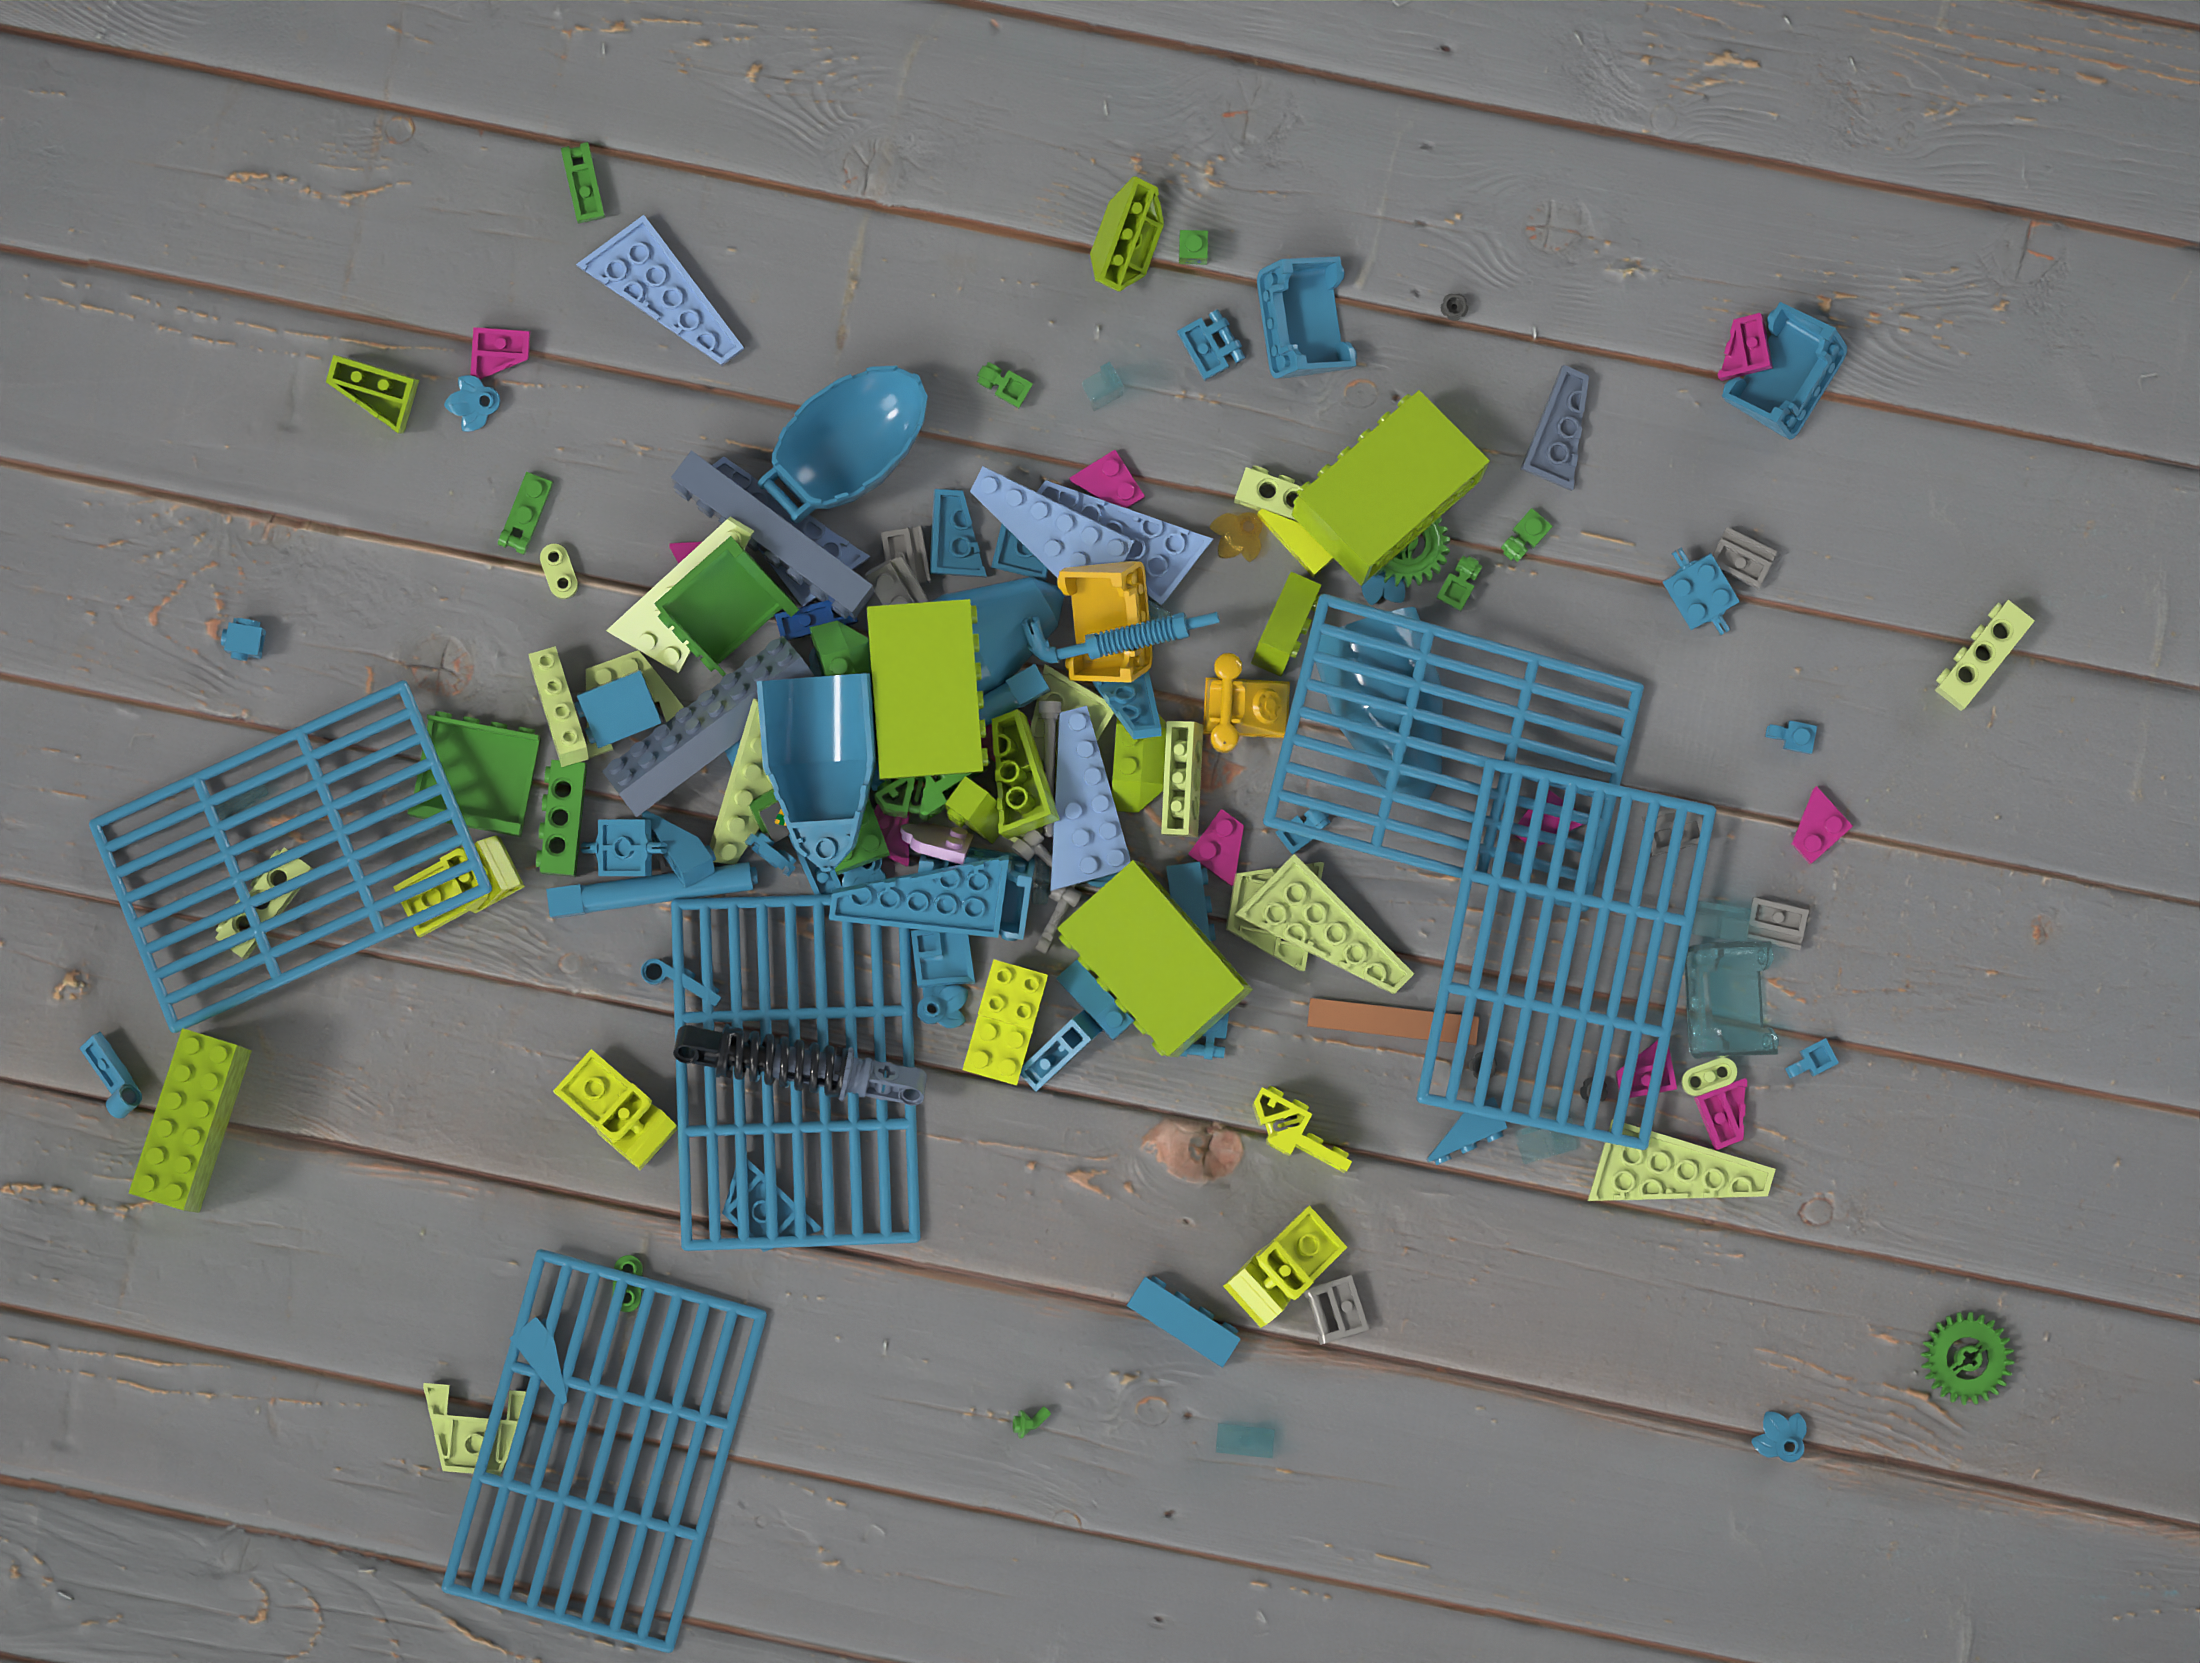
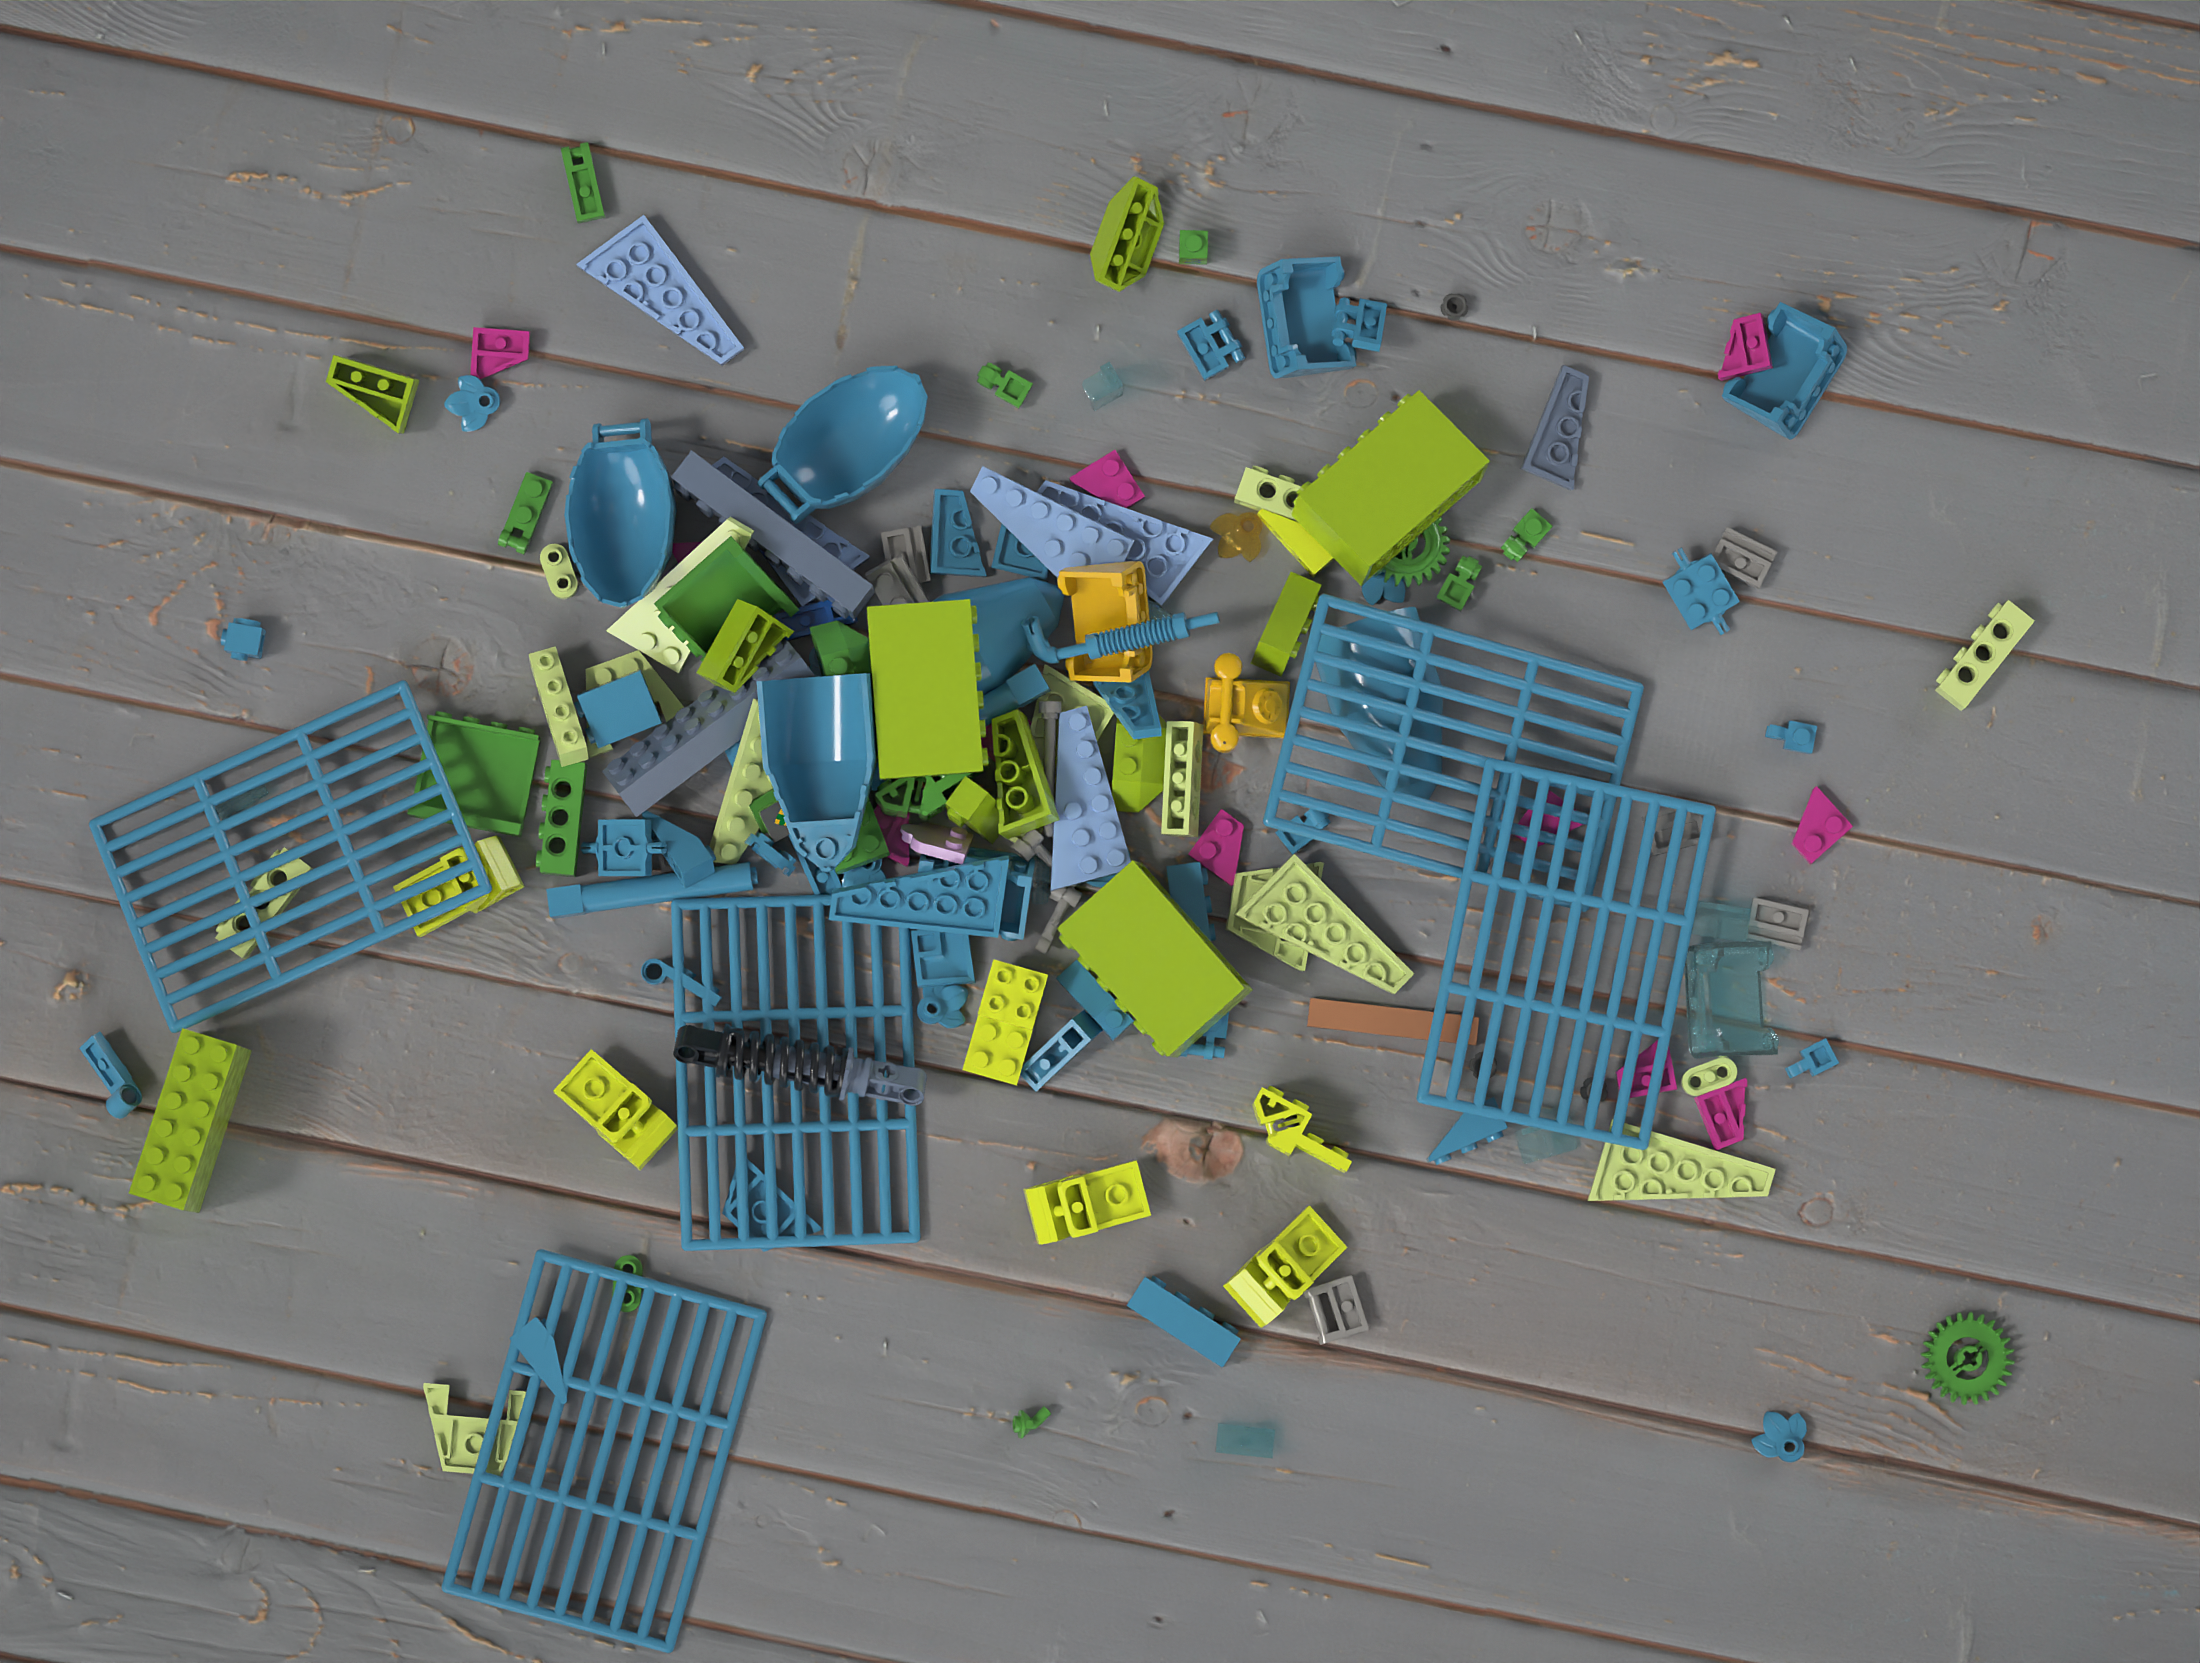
(620, 514): none -> dark azure windscreen
(741, 645): none -> lime wedge
(1086, 1202): none -> neon yellow piece
(1368, 326): none -> dark azure plate

